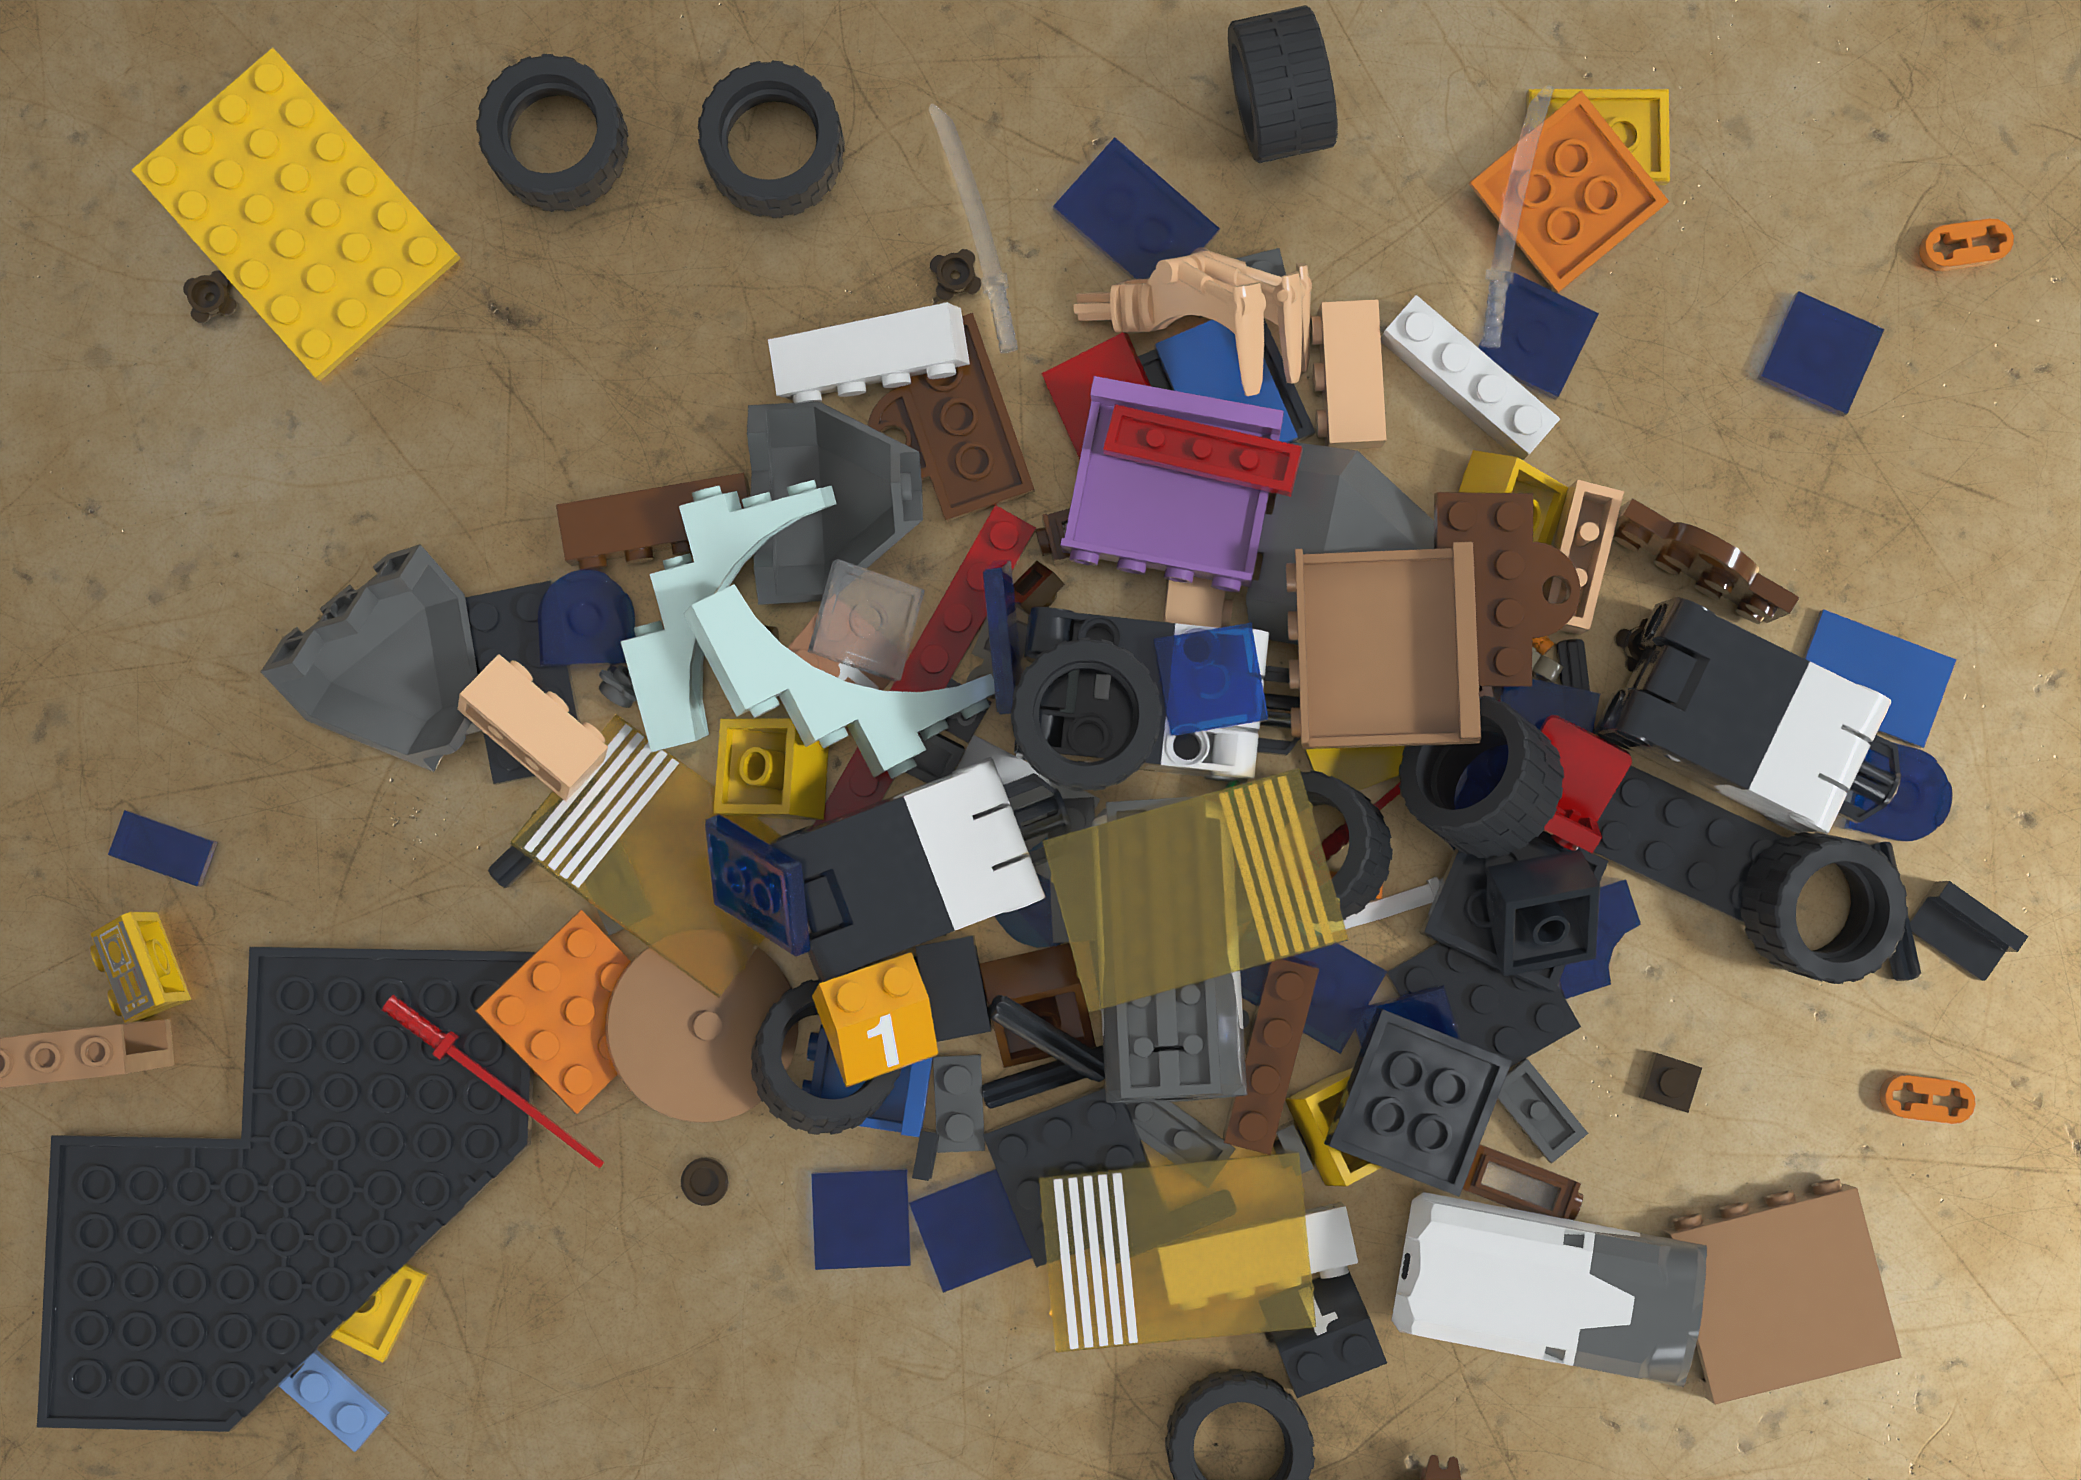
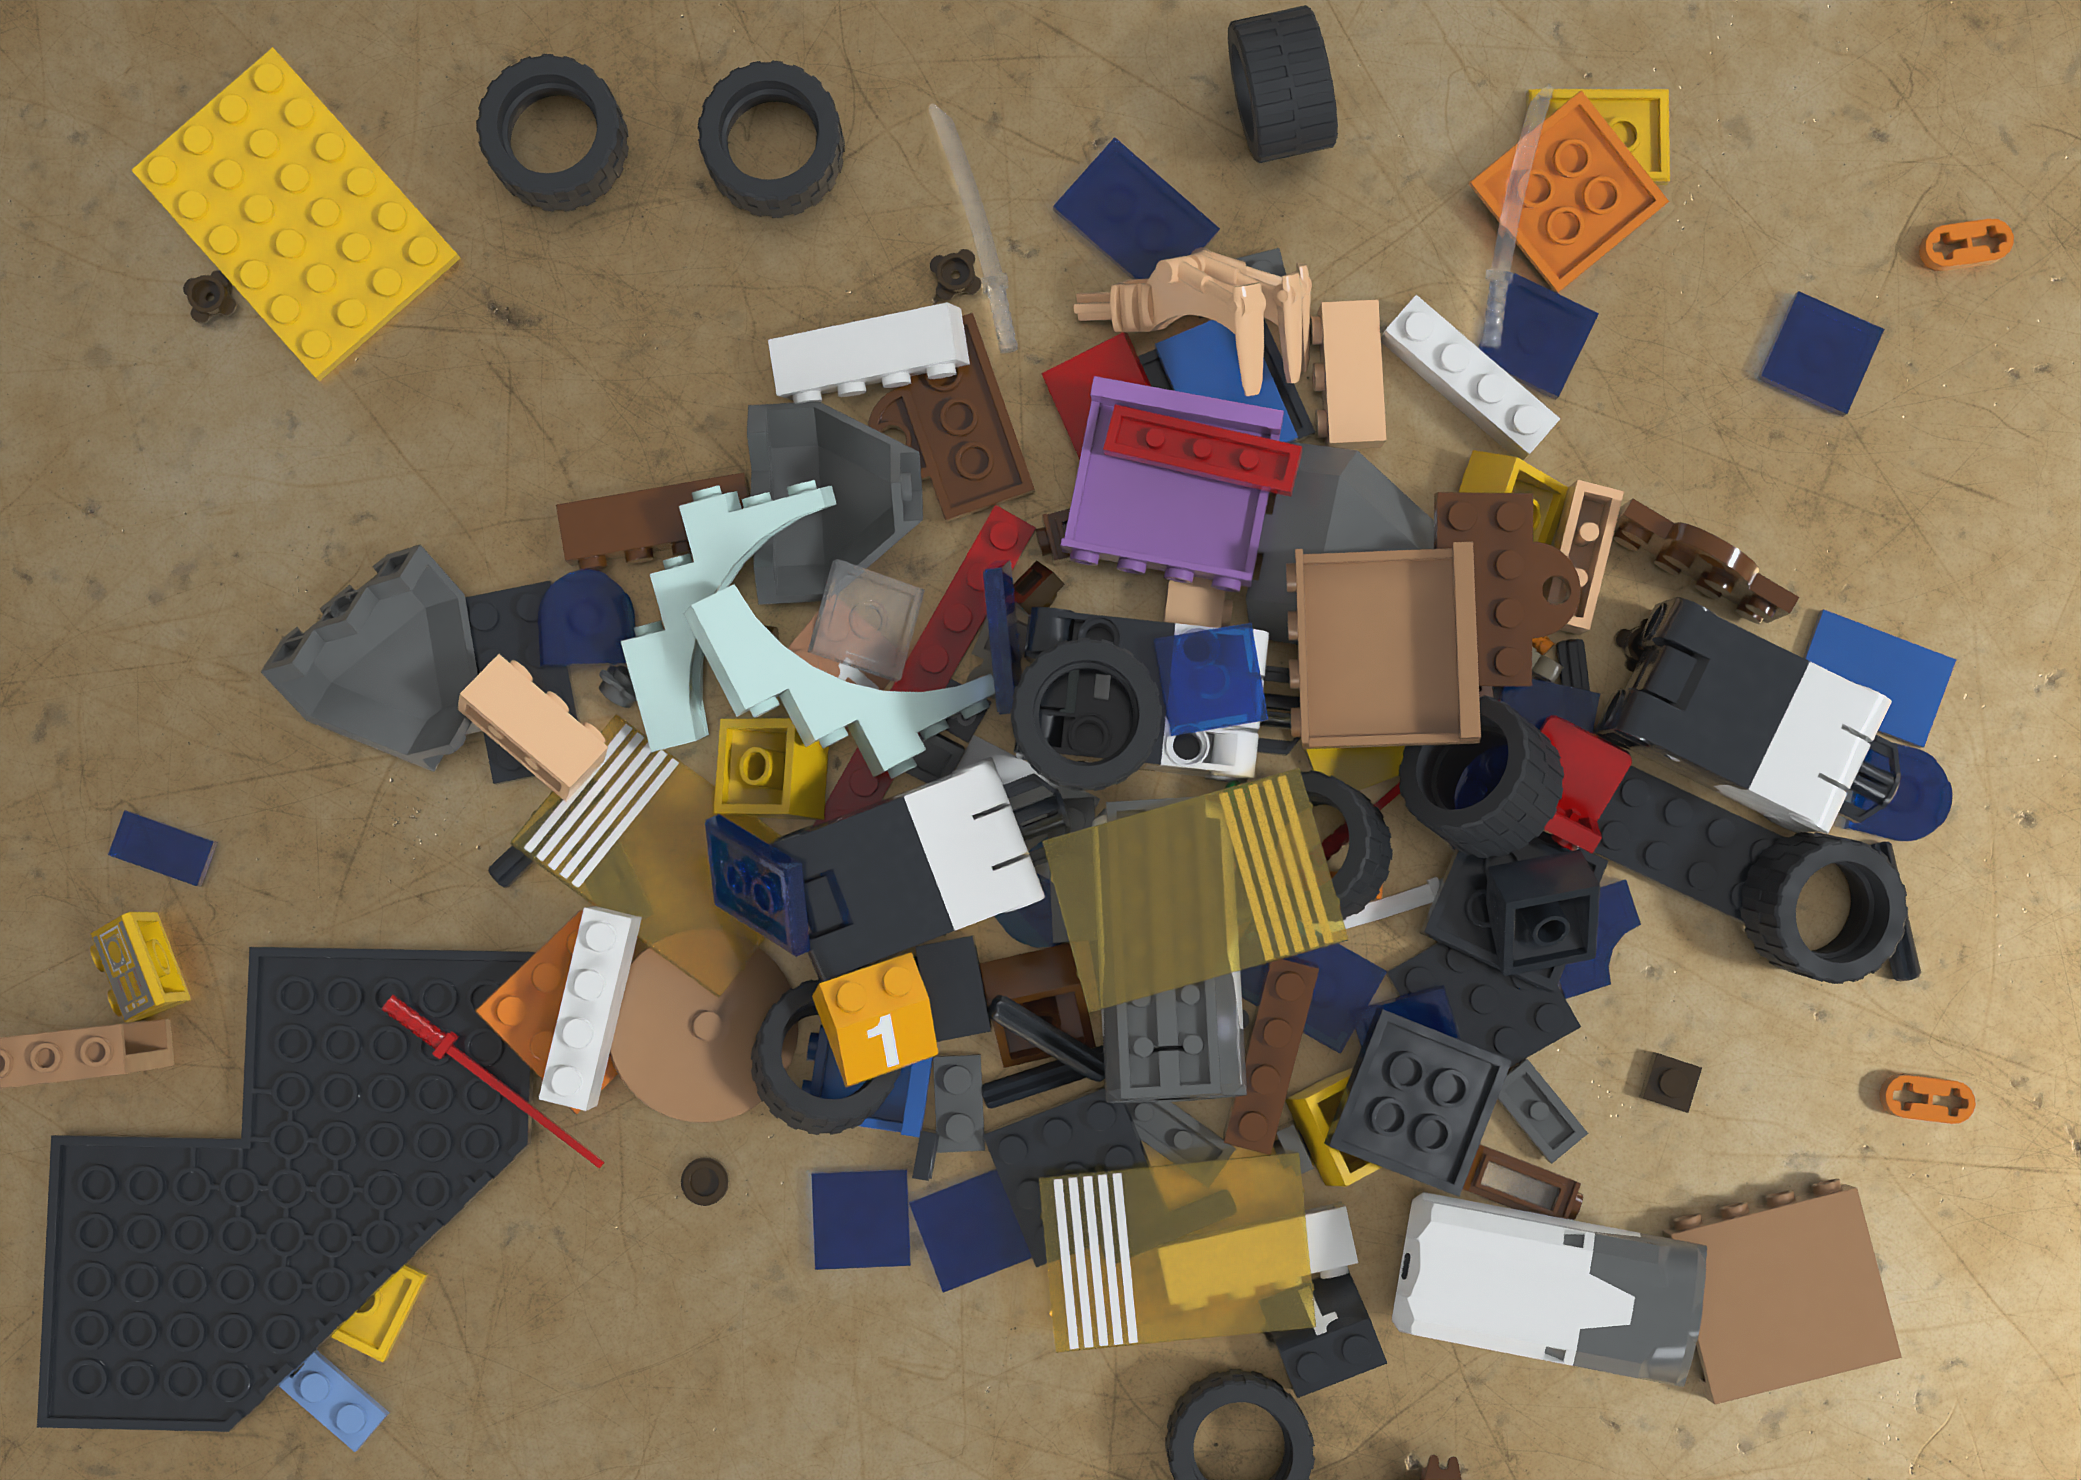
(590, 1008): none -> white brick
(1964, 929): black panel -> none

